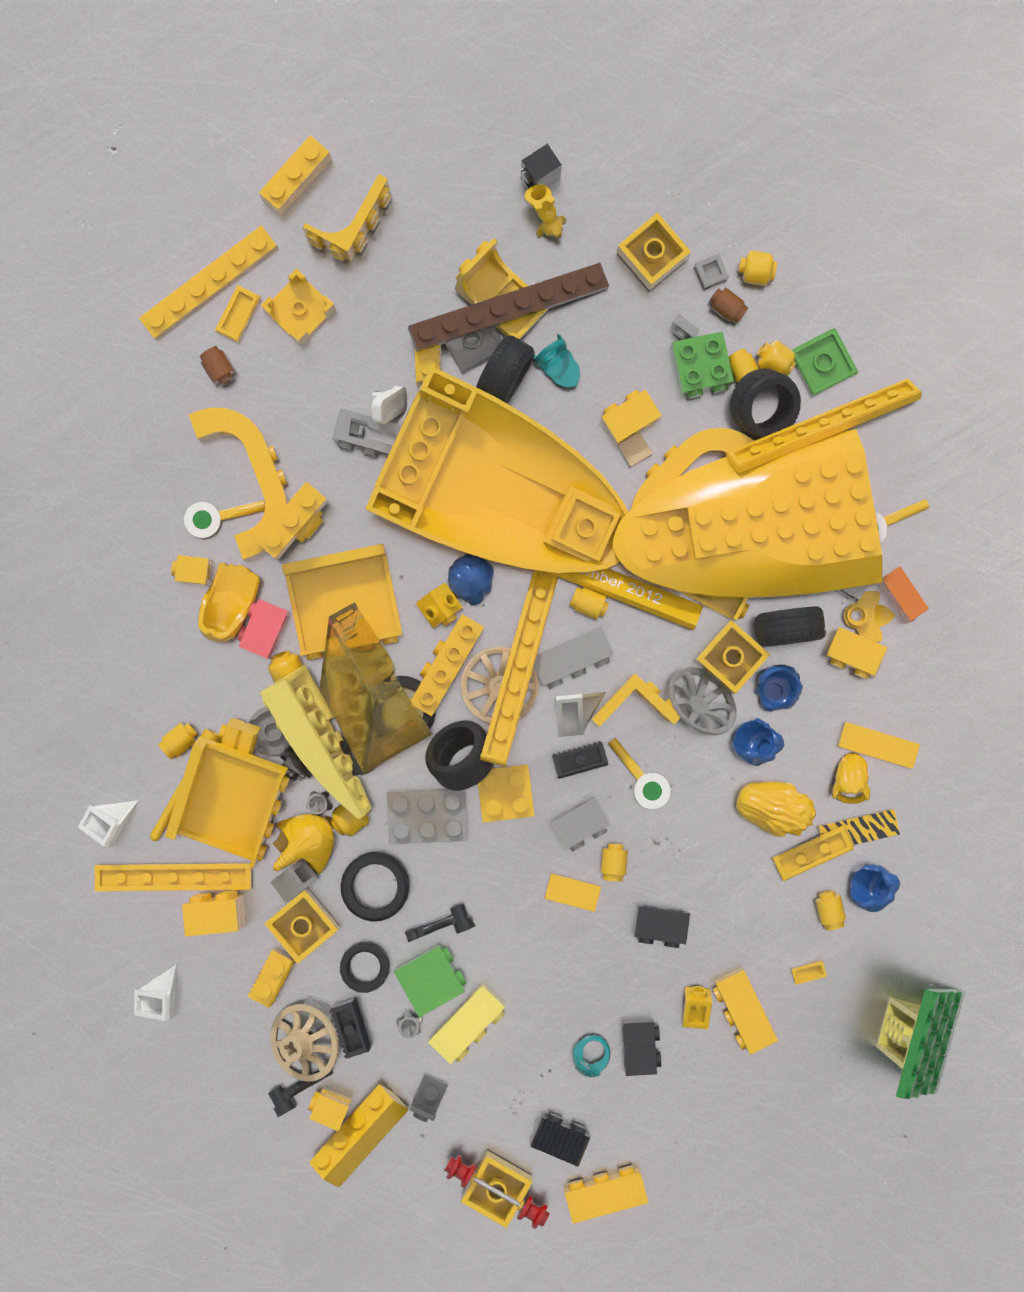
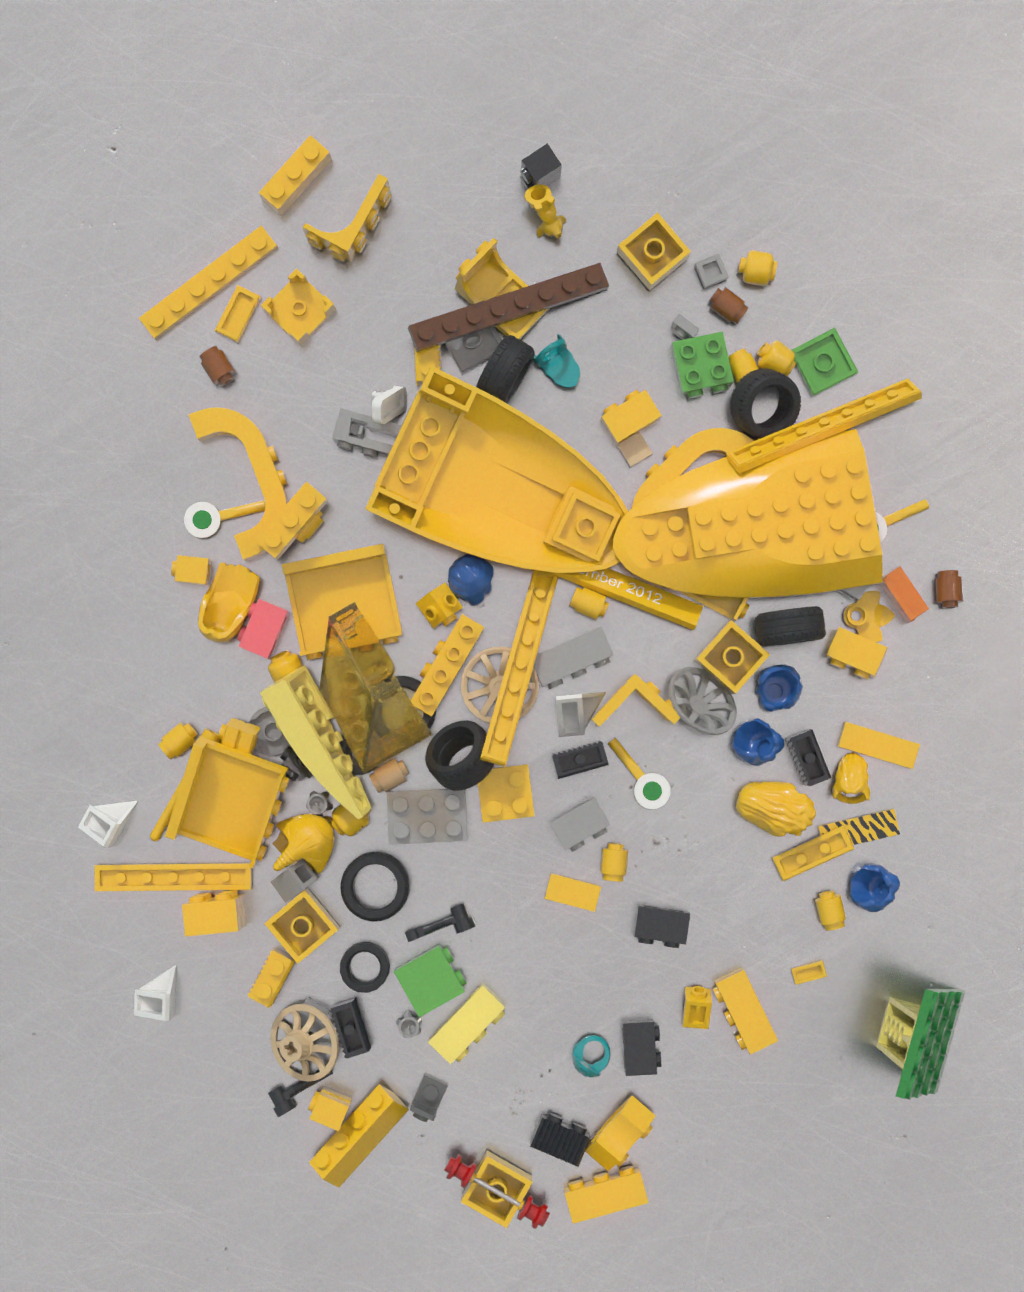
(389, 775): none -> tan brick
(619, 1133): none -> yellow brick
(808, 758): none -> black brick
(949, 588): none -> dark orange brick

